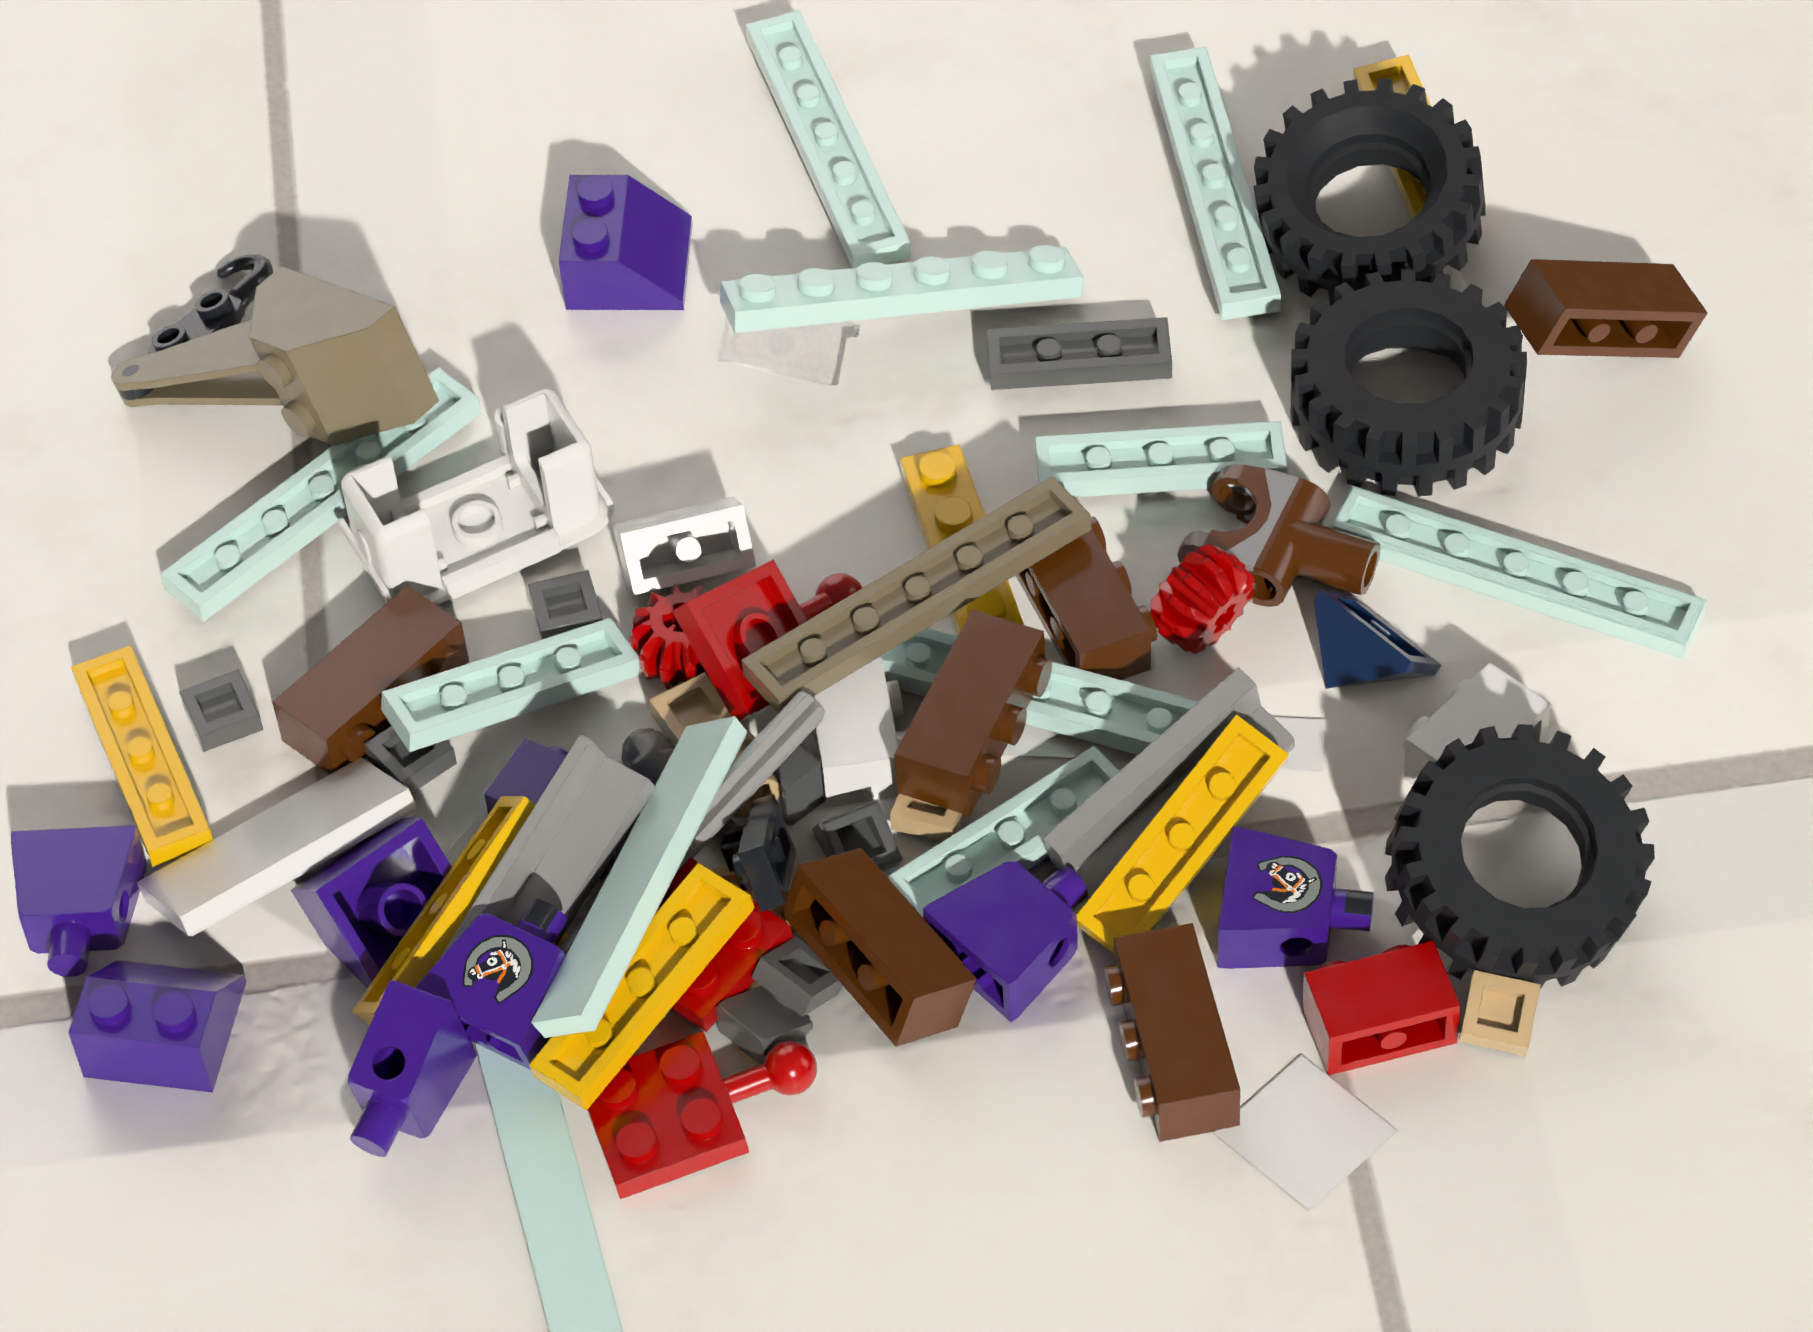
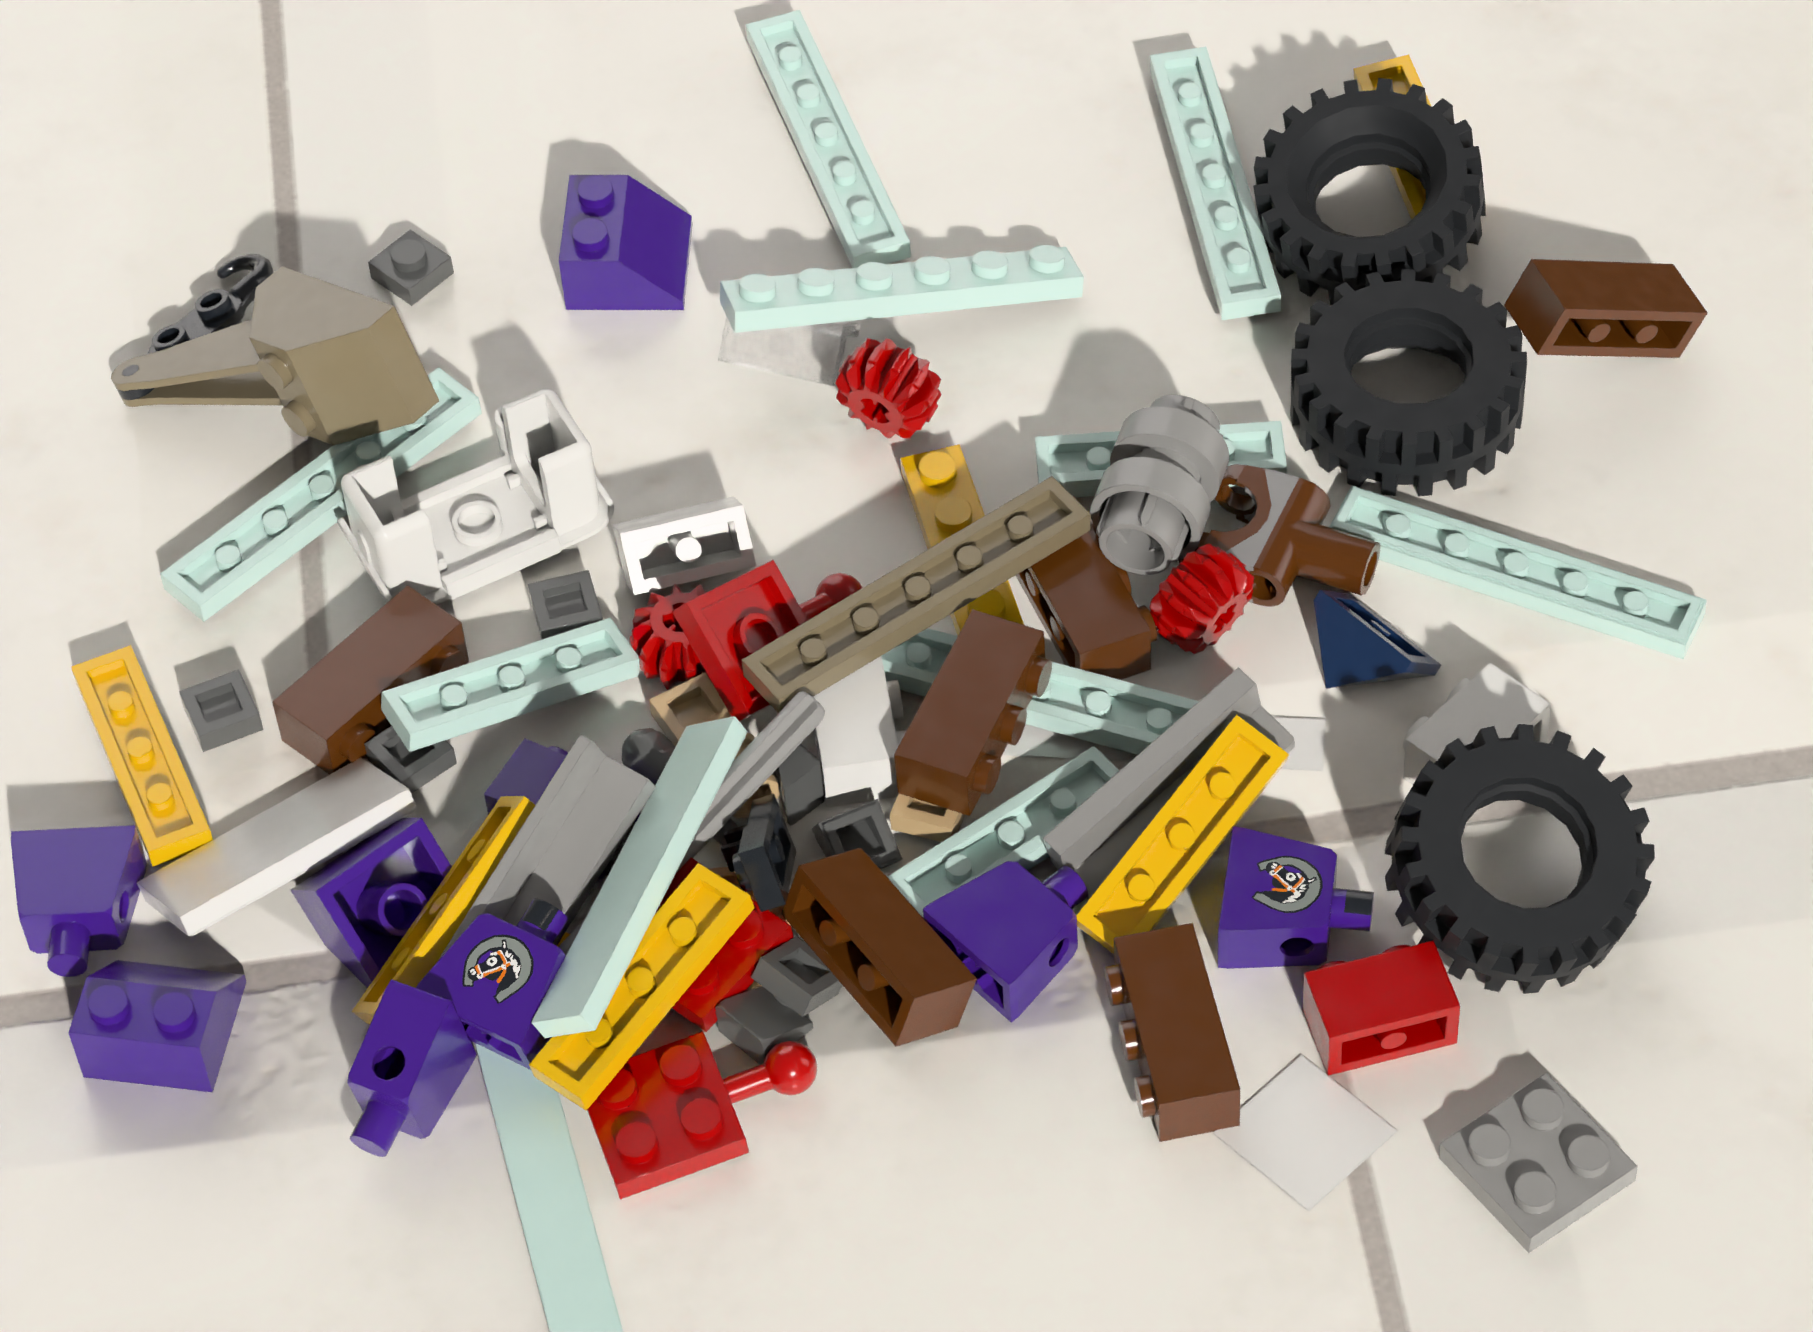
(411, 267): none -> dark grey plate
(888, 388): none -> red gear
(1079, 353): dark grey plate -> none
(1159, 484): none -> light grey piece
(1499, 1013): tan plate -> none
(1537, 1162): none -> light grey plate

